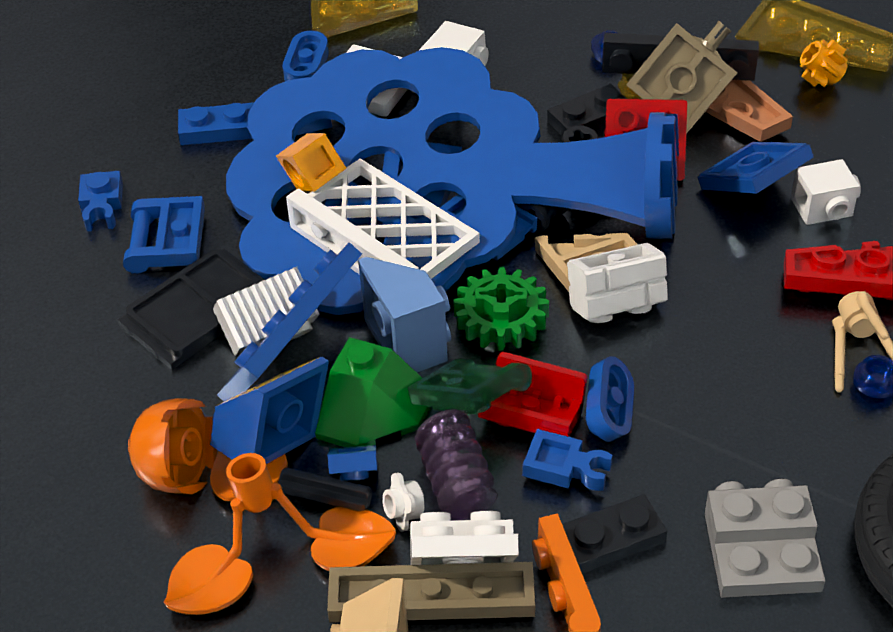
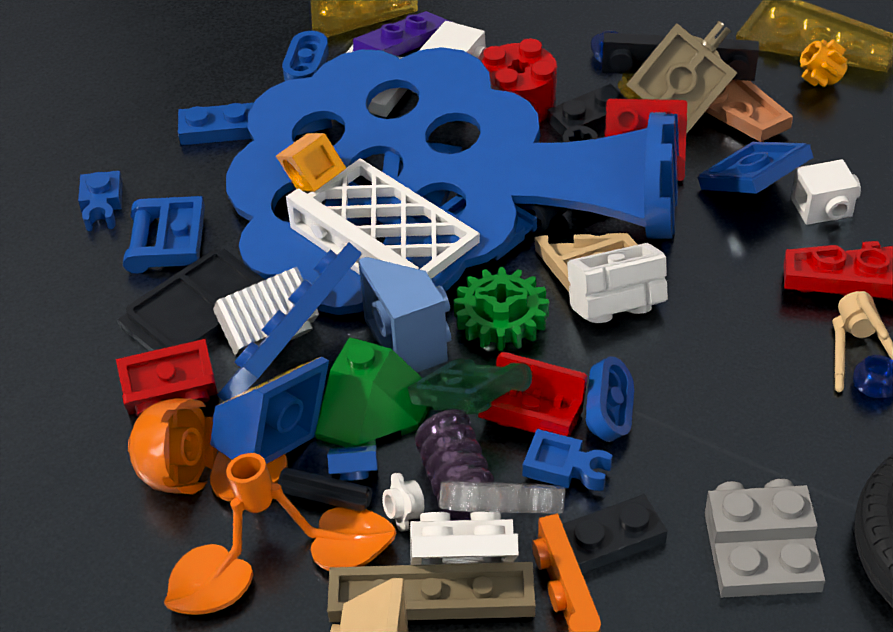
(166, 374): none -> red bracket
(402, 35): none -> dark purple plate
(501, 497): none -> clear beam
(525, 71): none -> red brick

